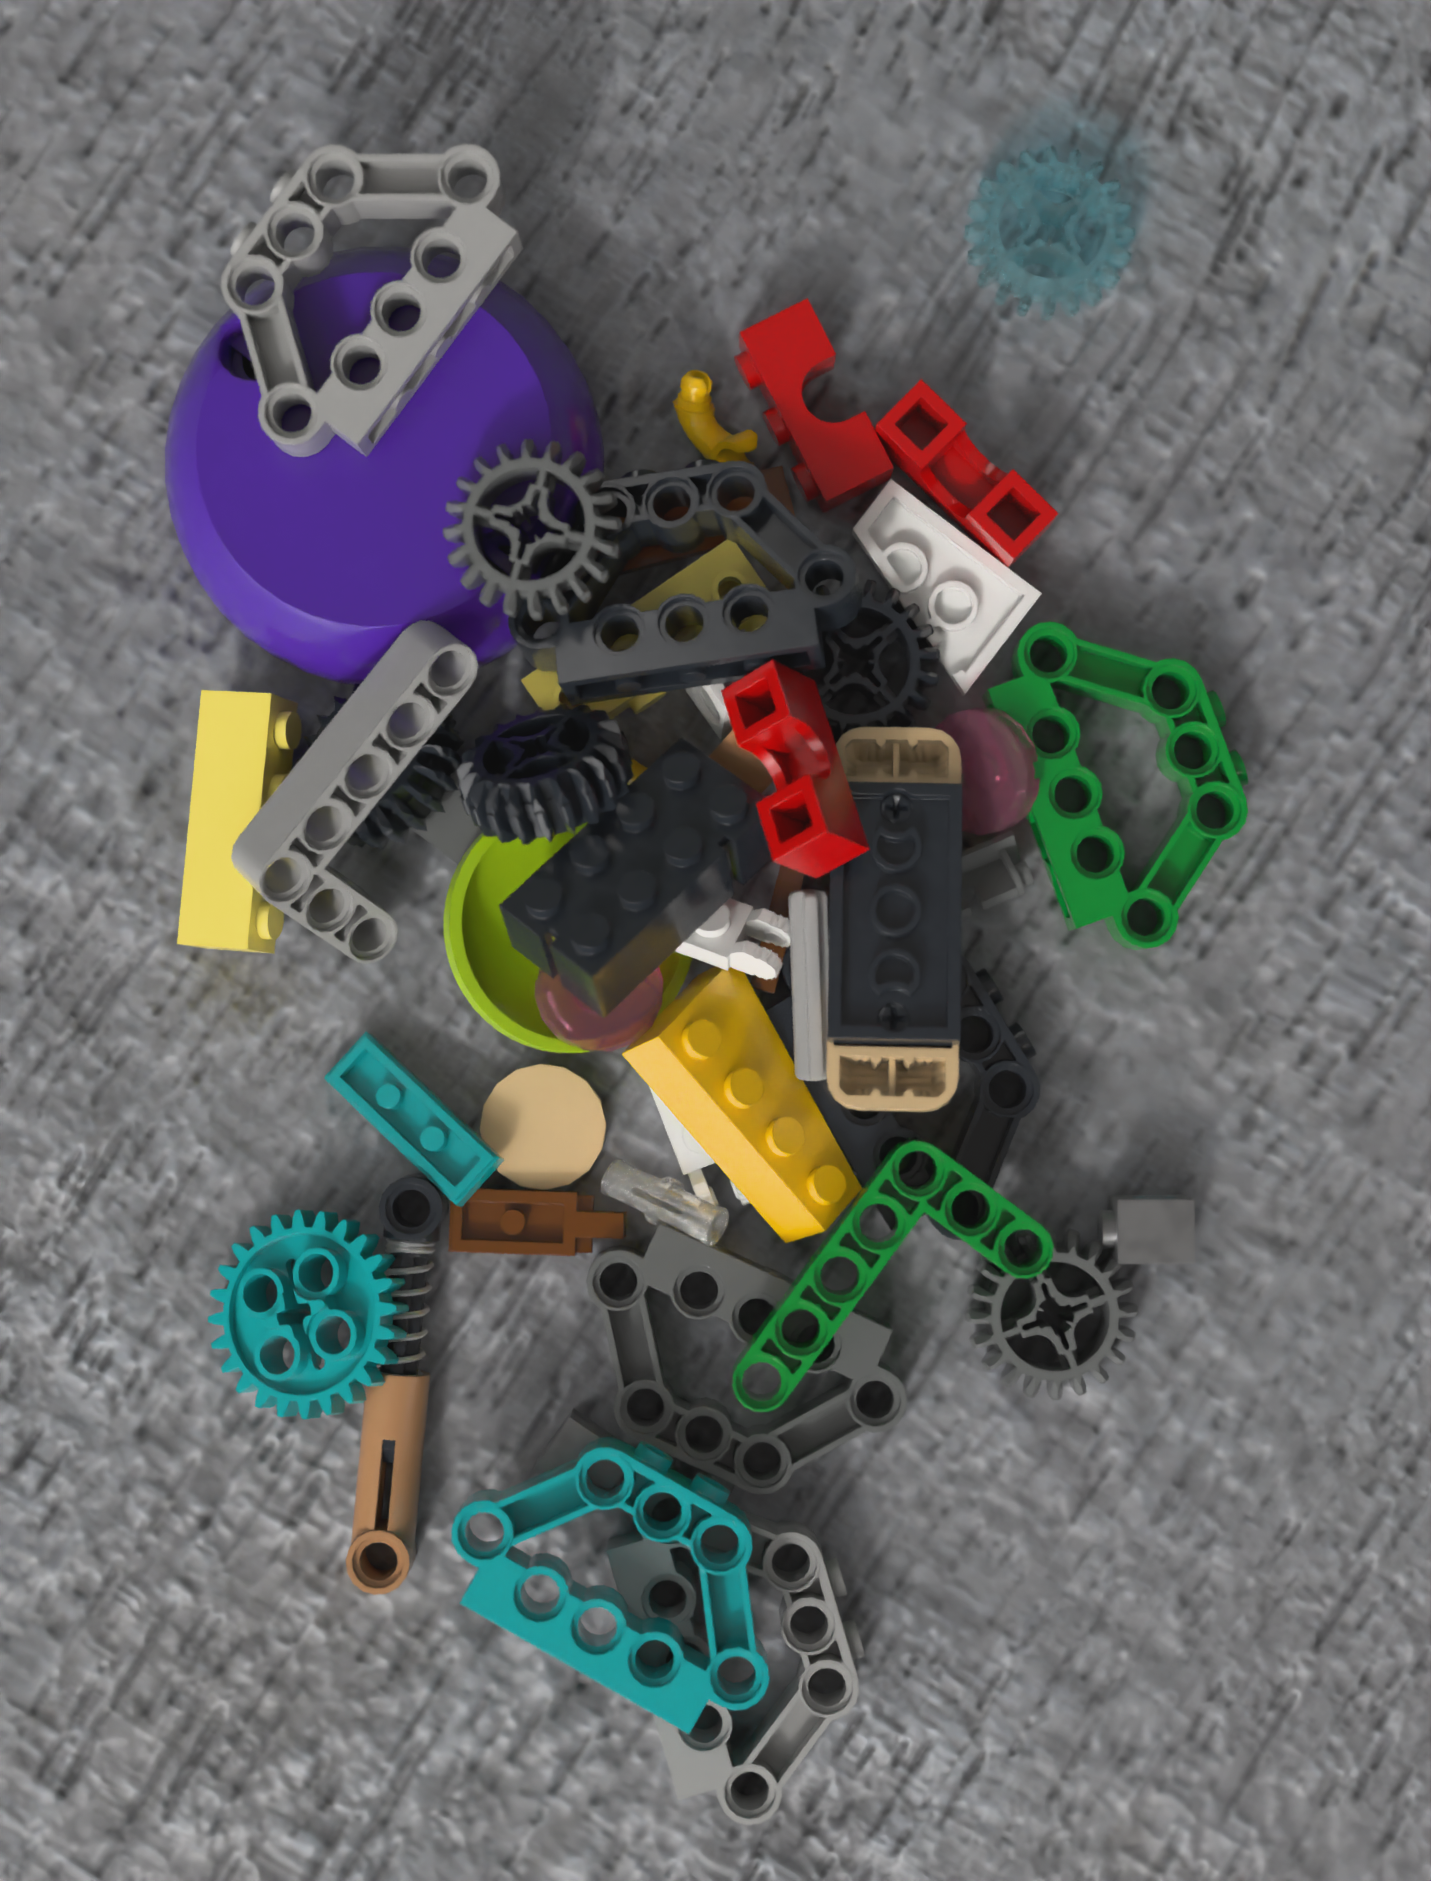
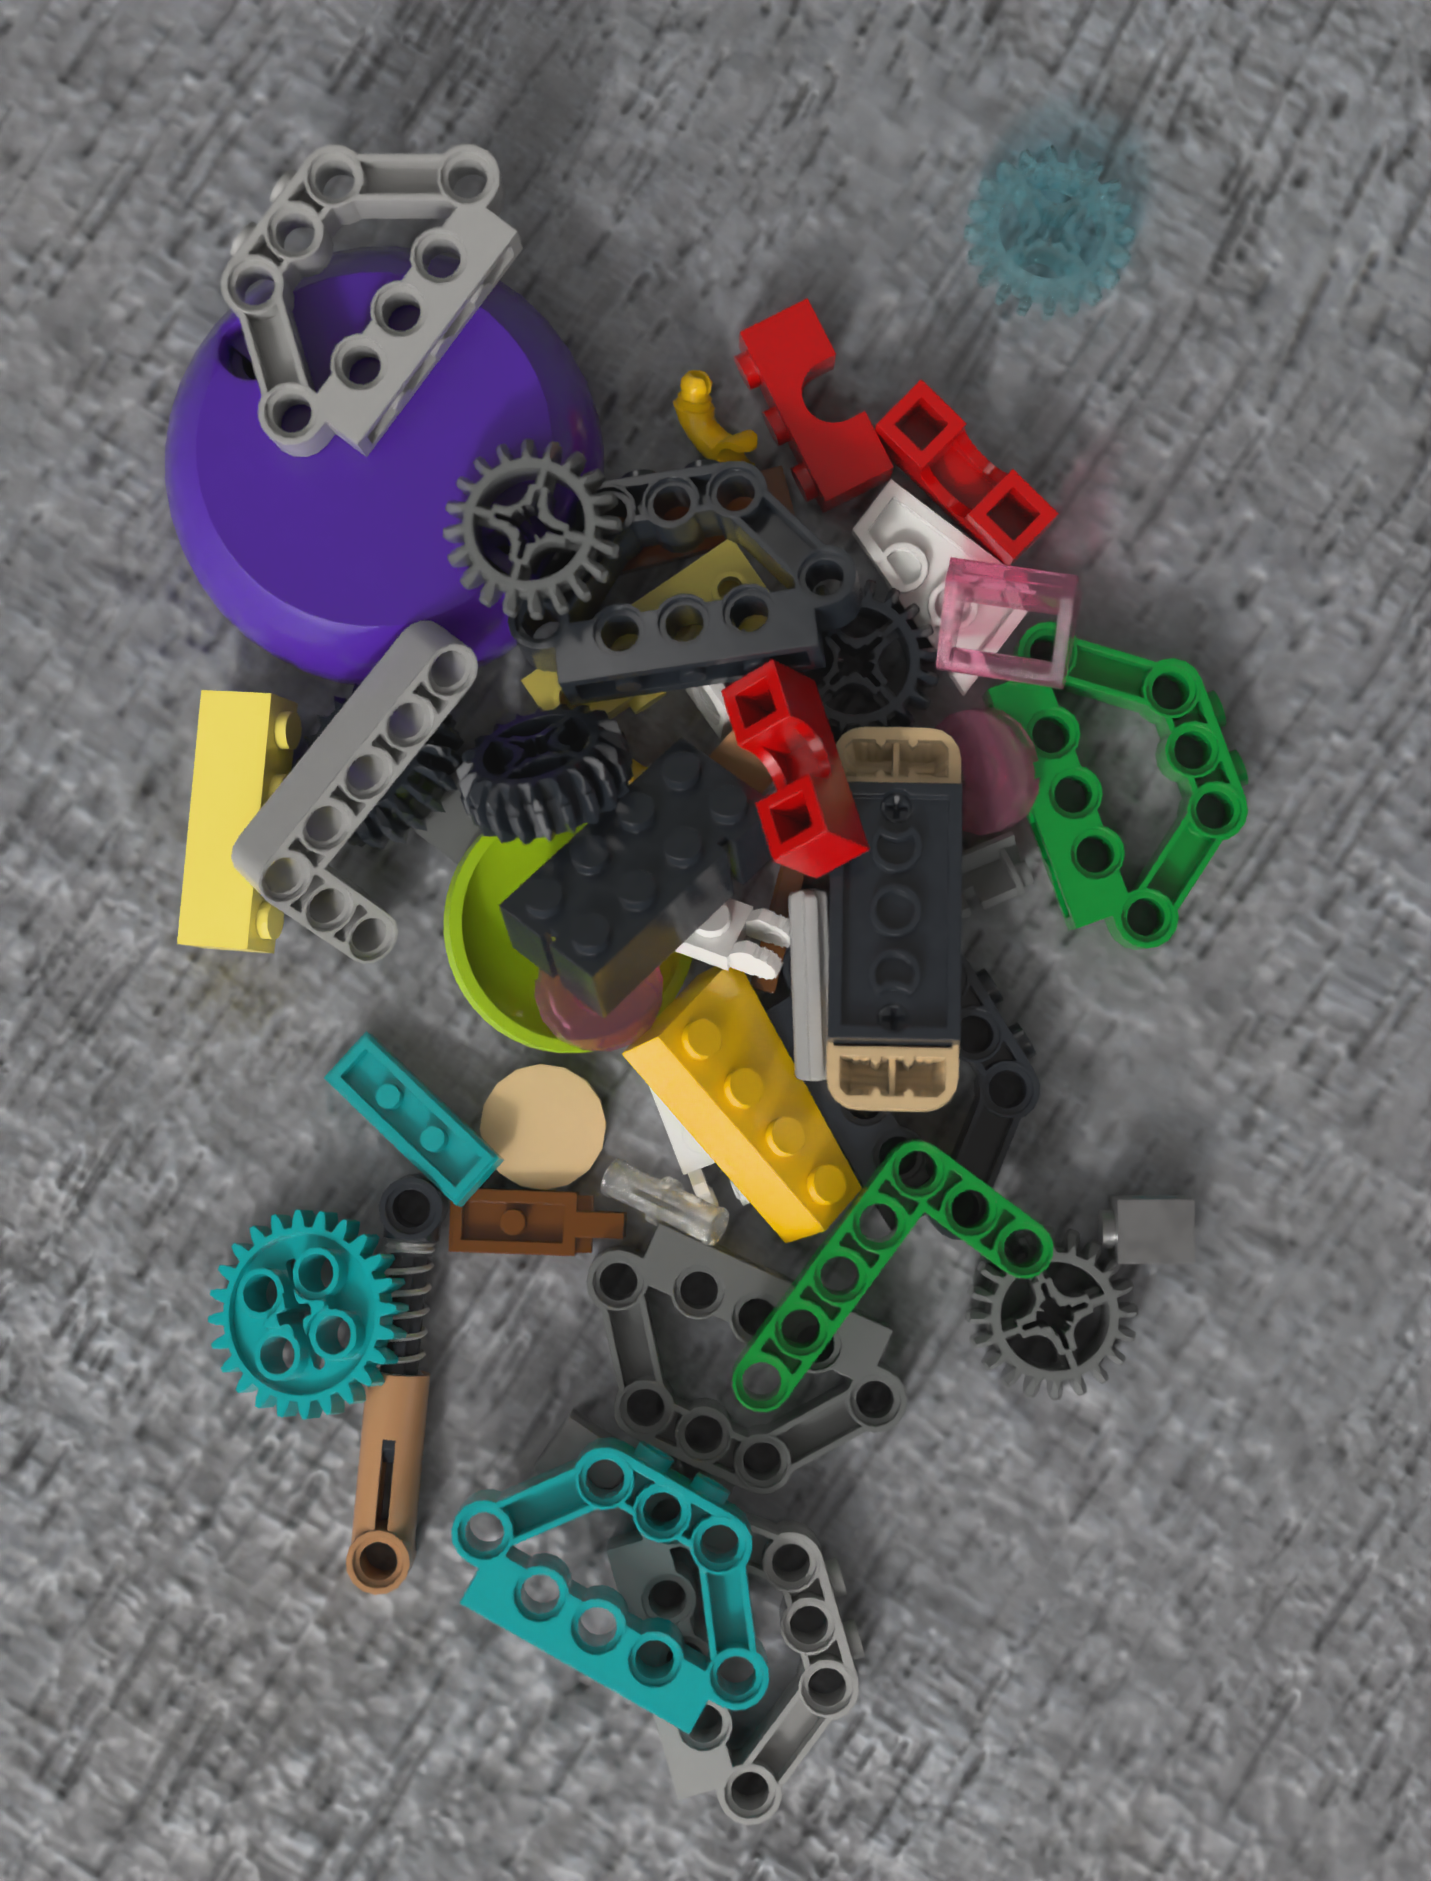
(1014, 589): none -> clear pink tile

